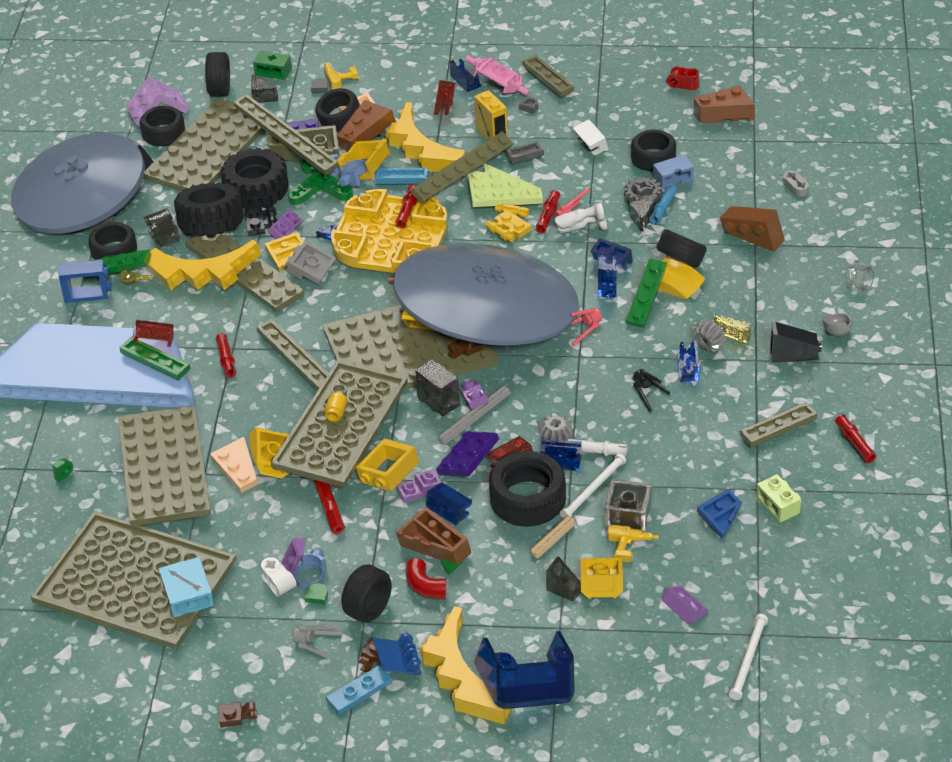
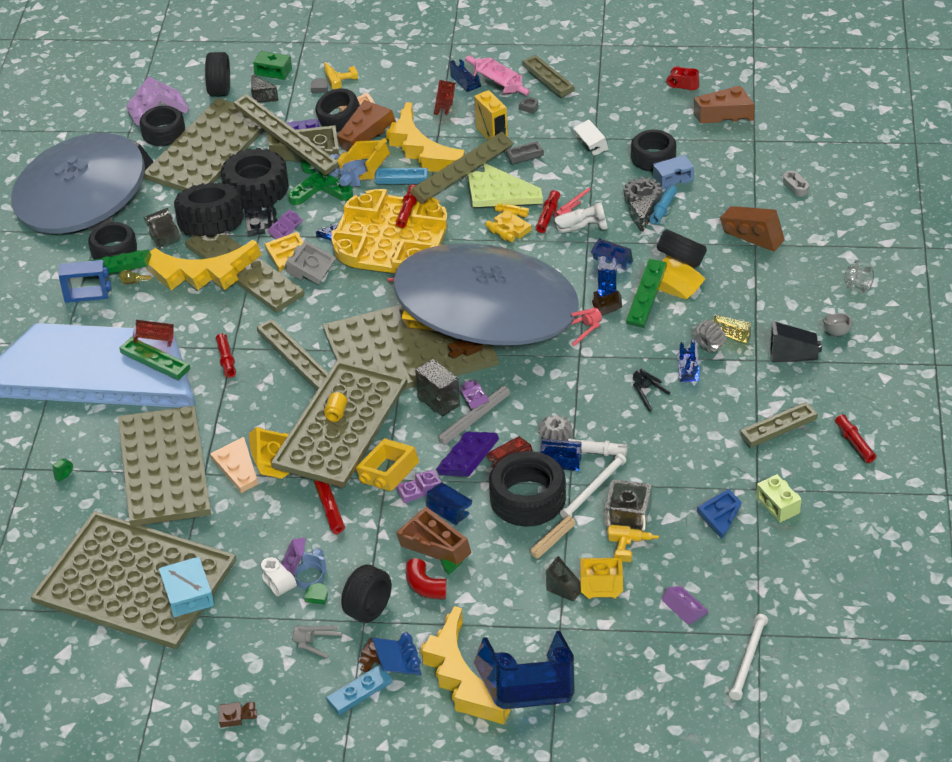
(608, 302): none -> dark brown bracket

